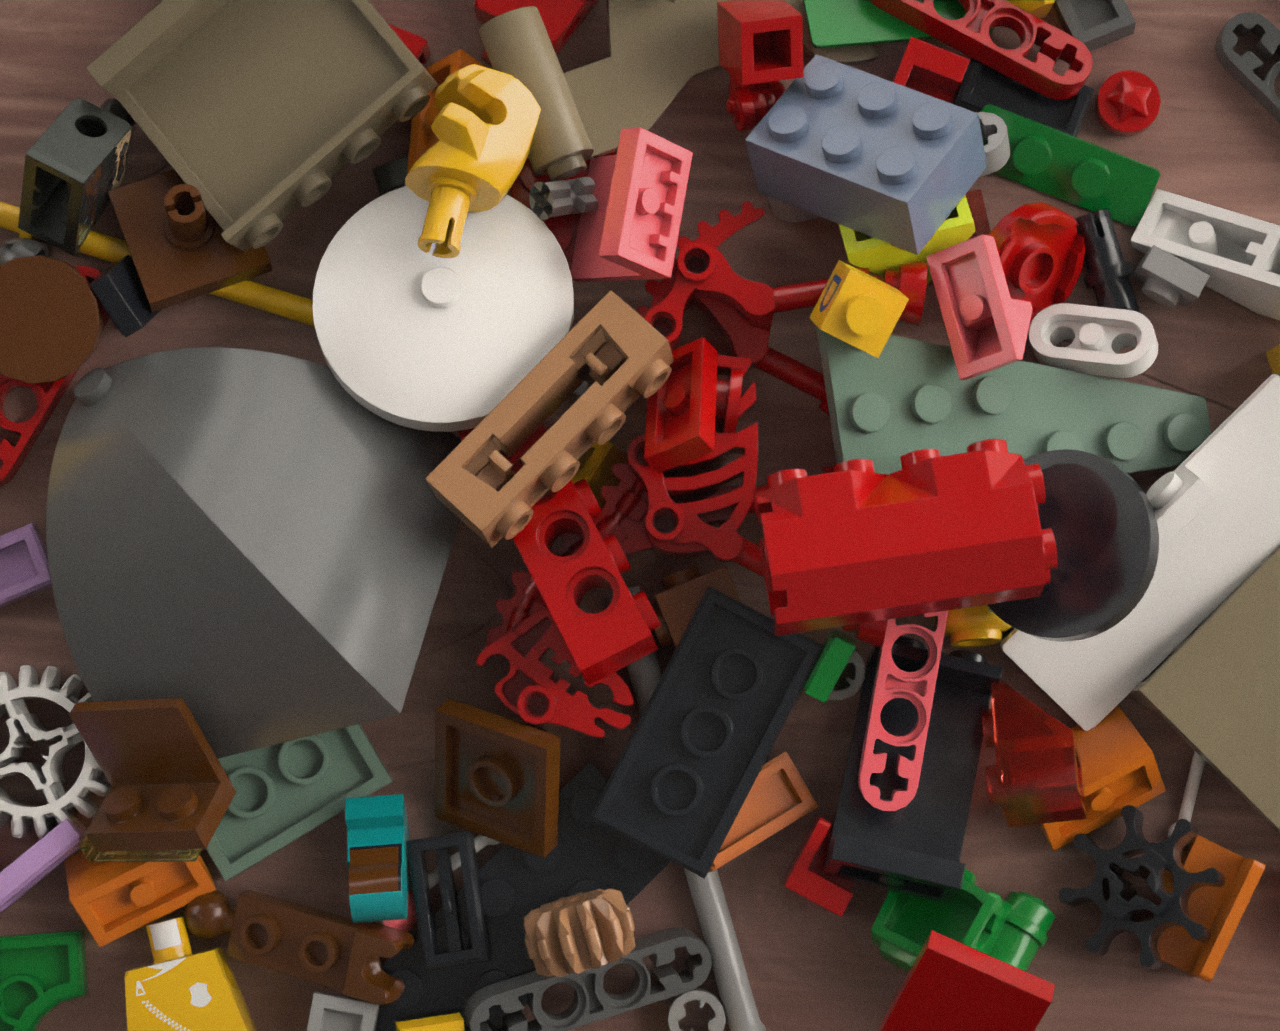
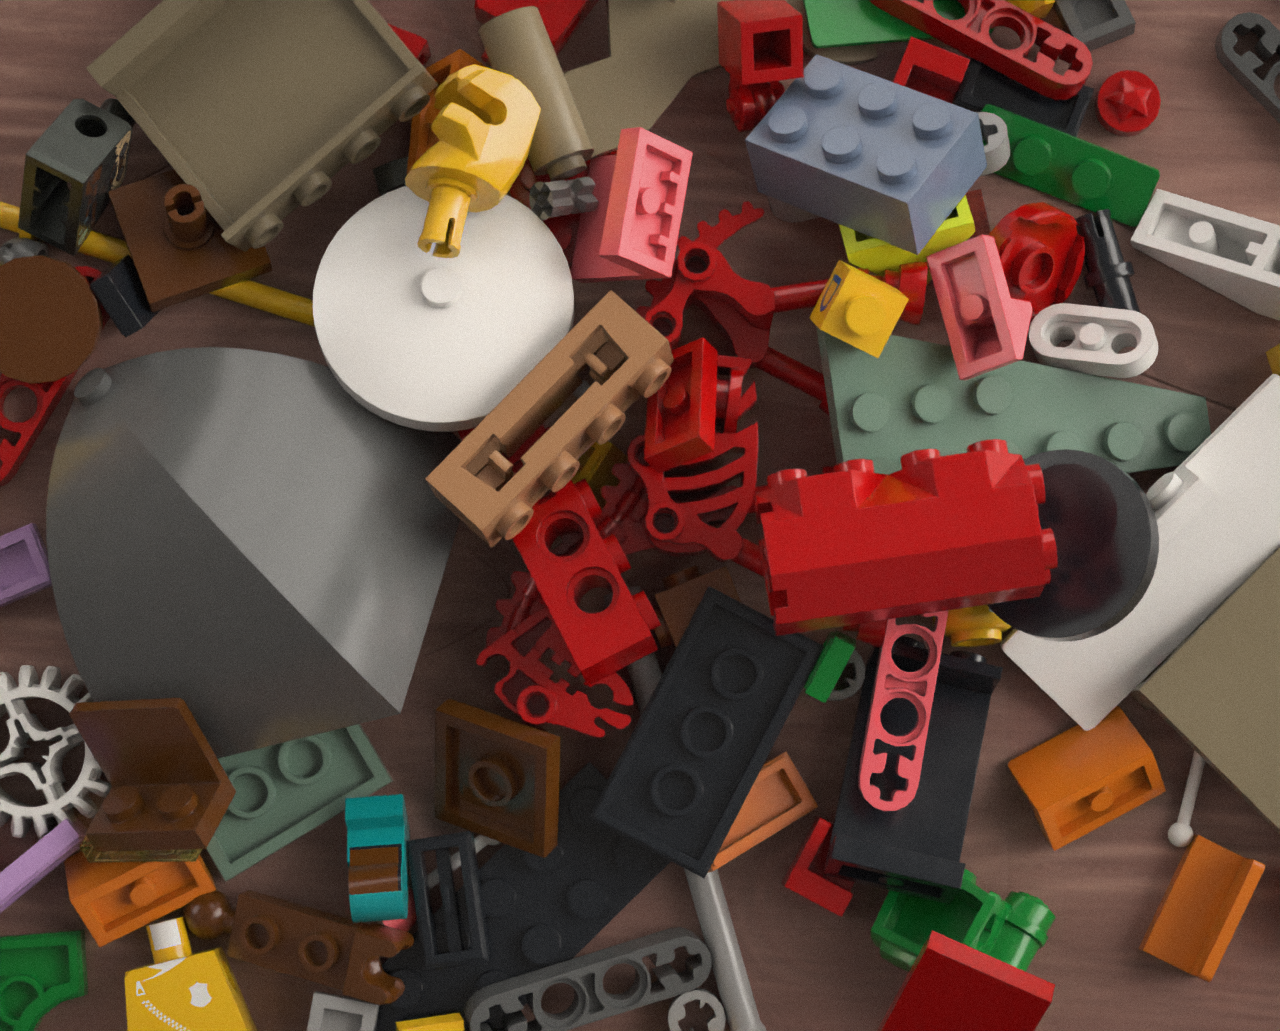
(579, 932): medium nougat gear -> none
(1036, 762): clear red slope -> none
(1119, 900): black gear -> none
(1169, 278): light grey plate -> none

